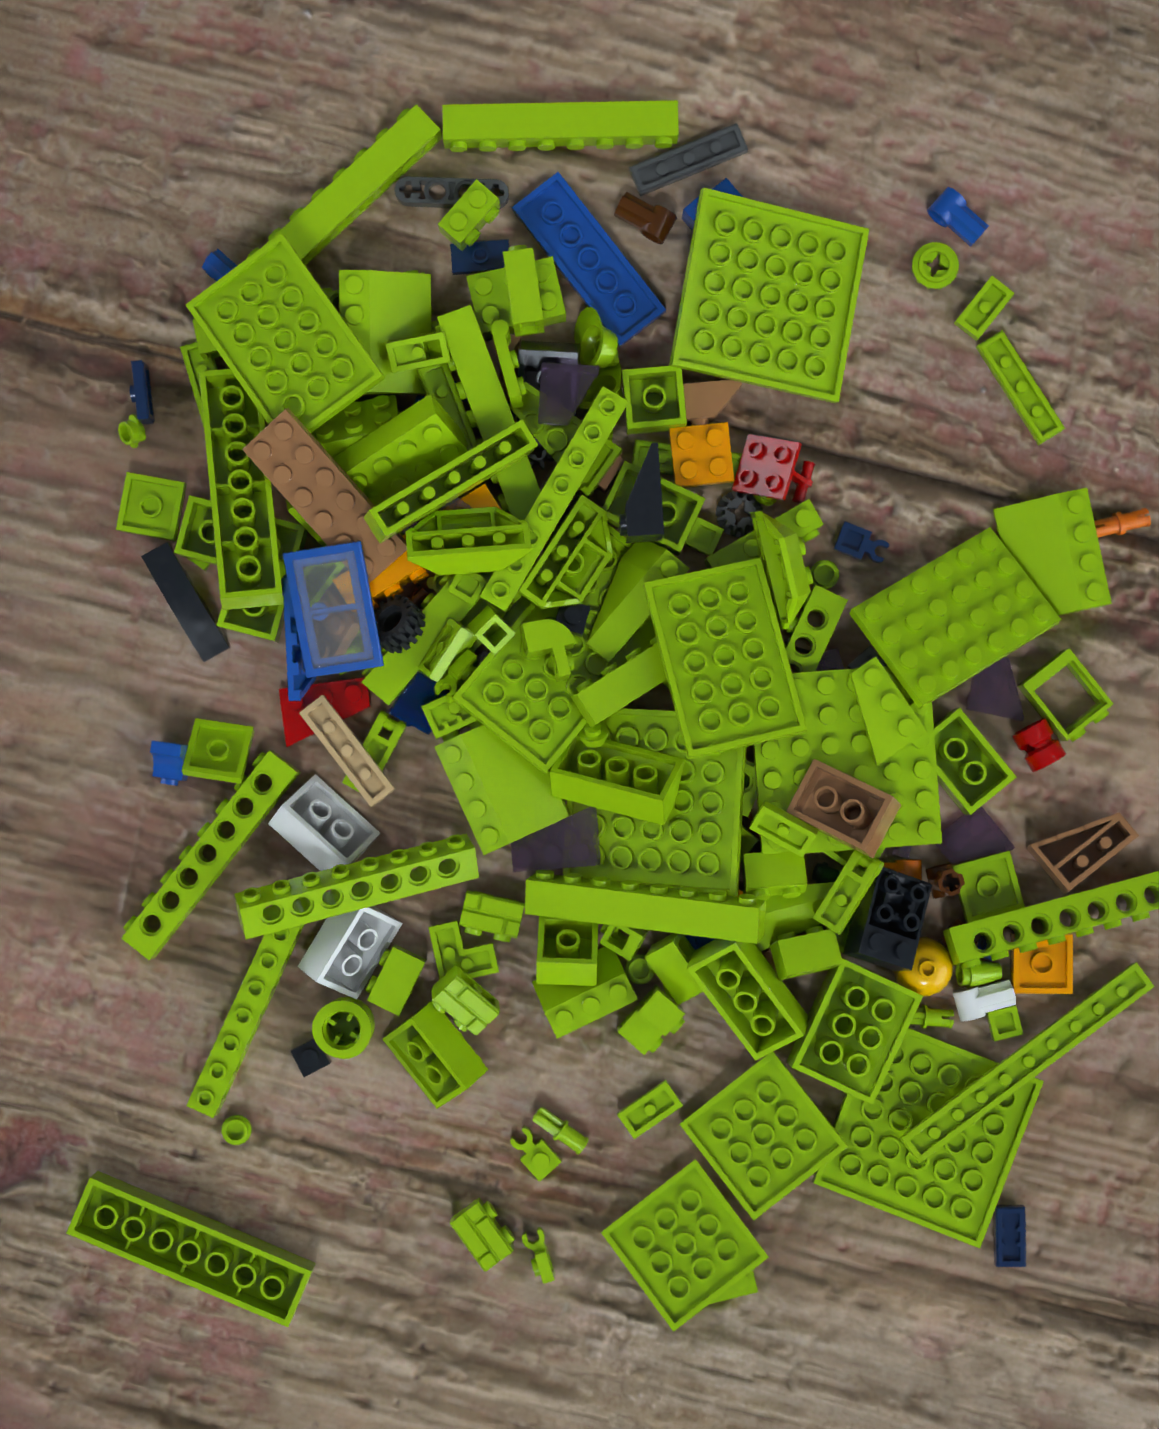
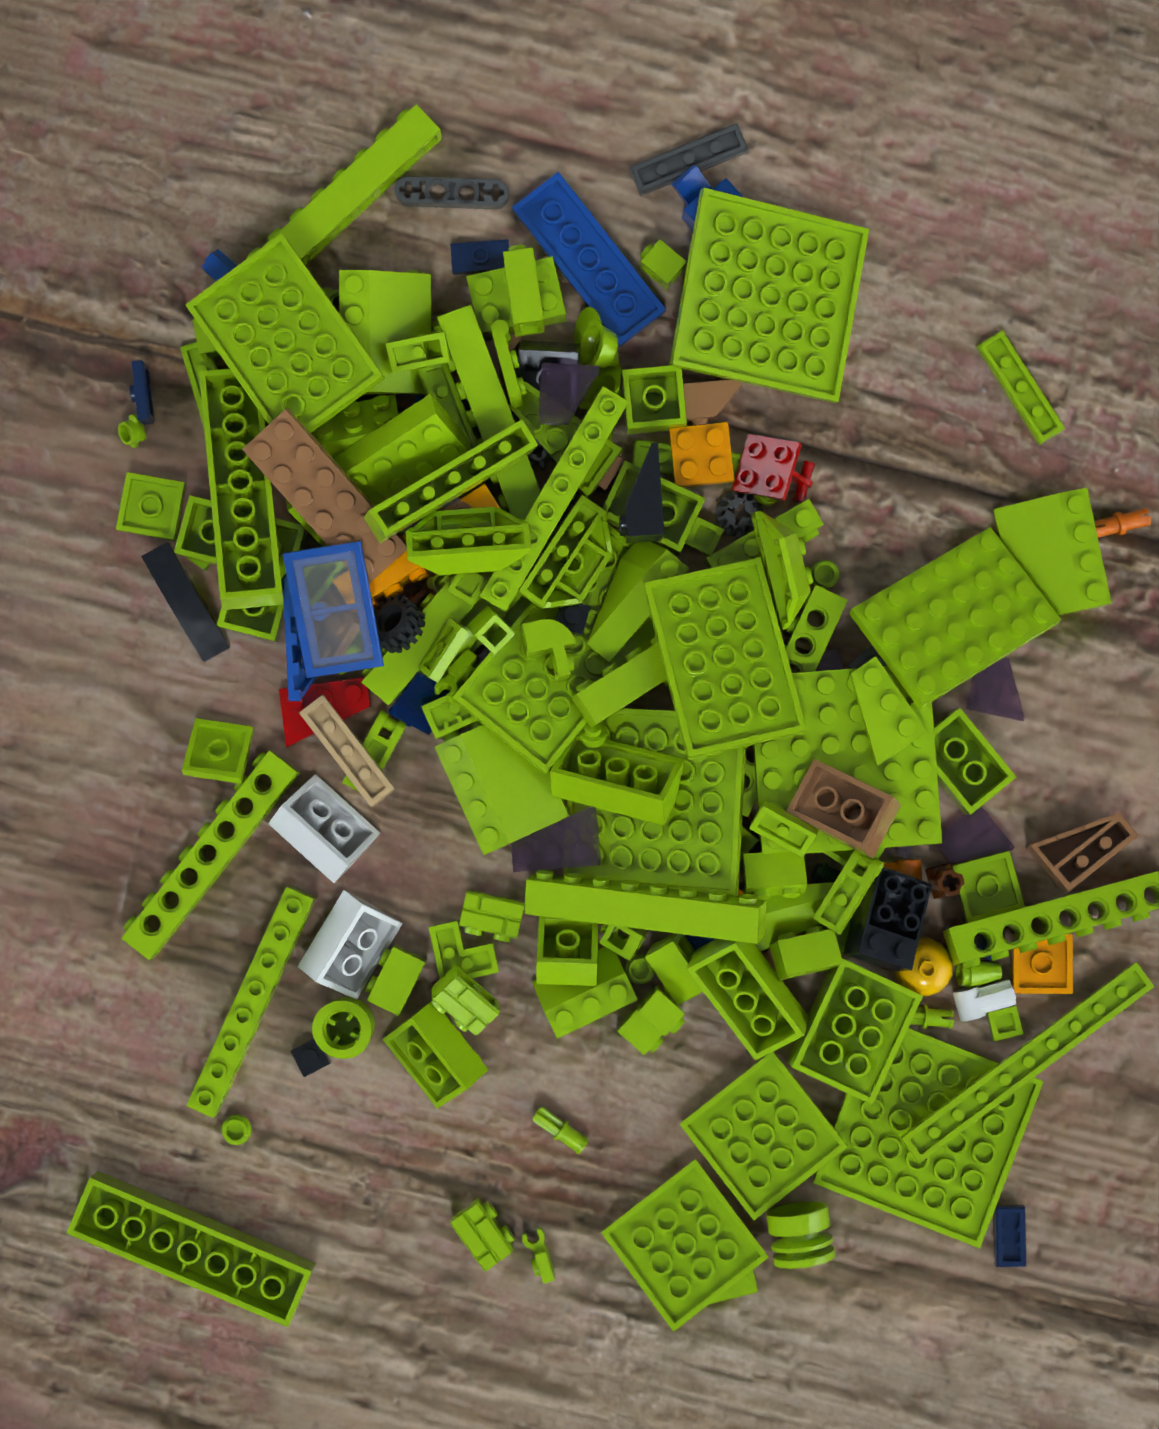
(168, 761): blue arch -> none
(347, 897): lime brick -> none
(470, 215): lime brick -> none
(538, 1156): lime plate -> none
(560, 125): lime brick -> none
(649, 1109): lime plate -> none
(651, 220): reddish brown piece -> none
(662, 264): none -> lime brick
(690, 184): none -> blue tile
(801, 1239): none -> lime wheel
(855, 542): dark blue plate -> none
(947, 260): lime gear -> none
(952, 211): blue piece -> none
(984, 308): lime plate -> none
(1039, 745): red wheel -> none
(1049, 669): lime window -> none

